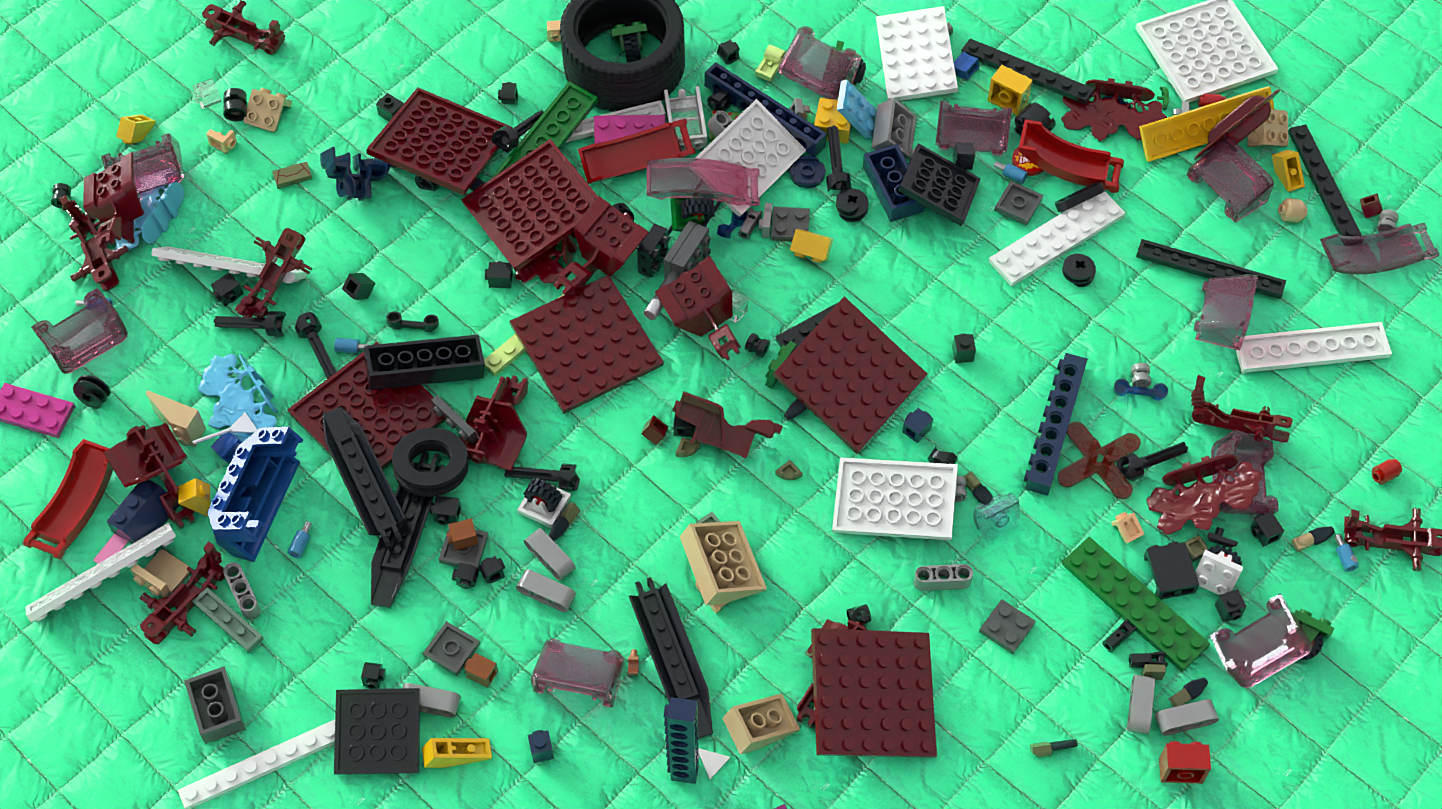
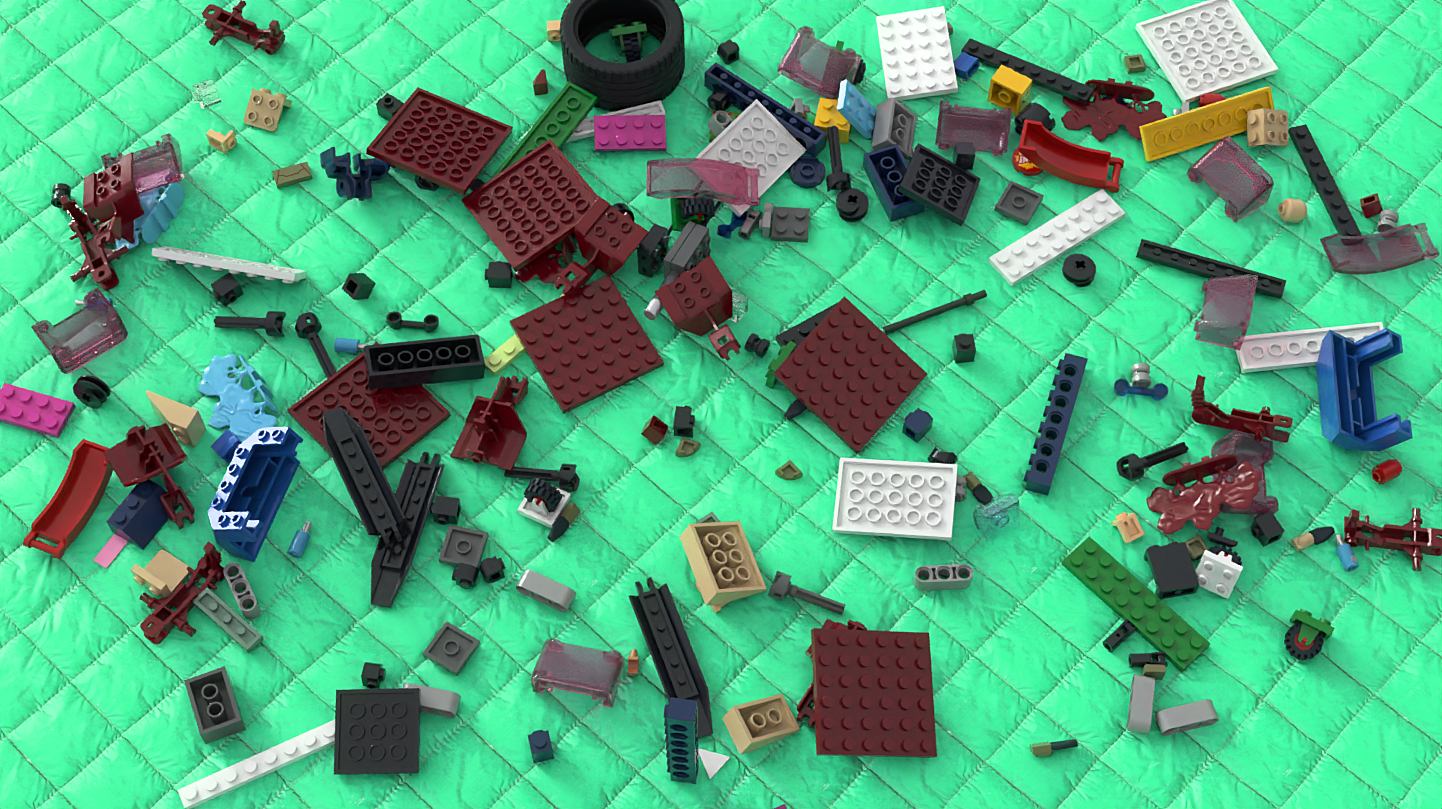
(93, 577): white plate -> none
(134, 128): yellow slope -> none
(195, 496): yellow slope -> none
(235, 104): black wheel -> none
(242, 425): white piece -> none
(272, 274): dark red piece -> none
(430, 483): black tyre -> none
(453, 420): dark grey plate -> none
(455, 751): yellow slope -> none
(462, 534): dark orange brick -> none
(481, 670): dark orange brick -> none
(507, 138): black piece -> none
(508, 93): black plate -> none
(540, 83): none -> slope
(549, 554): light grey beam -> none
(632, 152): red windscreen -> none
(691, 109): door -> none
(714, 429): dark red piece -> none
(770, 63): yellowish green plate -> none
(782, 587): none -> dark grey piece
(811, 245): yellow brick -> none
(859, 614): black axle -> none
(967, 299): none -> pearl dark grey bar
(1007, 626): dark grey plate -> none
(1012, 172): dark azure piece -> none
(1079, 196): black beam -> none
(1089, 466): clear red piece -> none
(1134, 63): none -> olive tile
(1165, 97): green piece -> none
(1184, 762): red brick -> none
(1189, 692): piece -> none
(1230, 605): black brick -> none
(1241, 121): dark red plant -> none
(1263, 645): windscreen -> none
(1288, 169): yellow slope -> none
(1348, 392): none -> blue wedge

